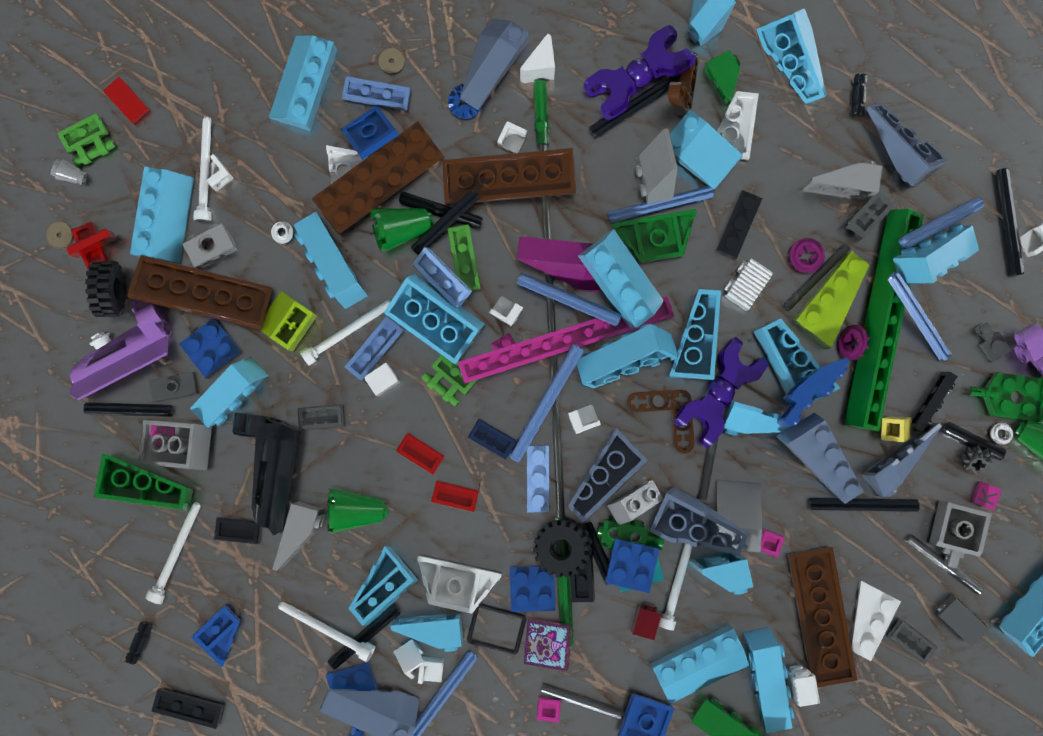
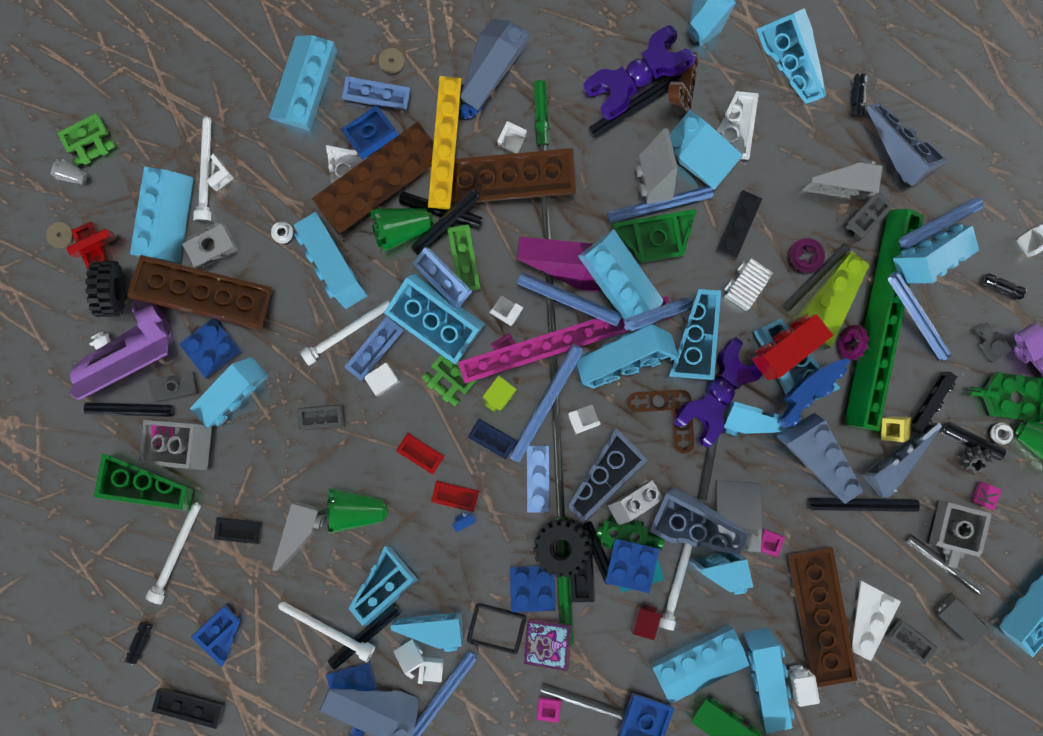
(126, 100): red tile -> none
(276, 455): black panel -> none
(287, 321): lime slope -> none
(444, 142): none -> yellow plate
(455, 584): white wing -> none
(463, 521): none -> blue plate
(498, 394): none -> lime brick
(540, 63): white slope -> none
(657, 314): none -> medium blue axle
(723, 74): green slope -> none
(791, 346): none -> red brick
(1004, 286): none -> black axle
(1010, 222): black axle -> none

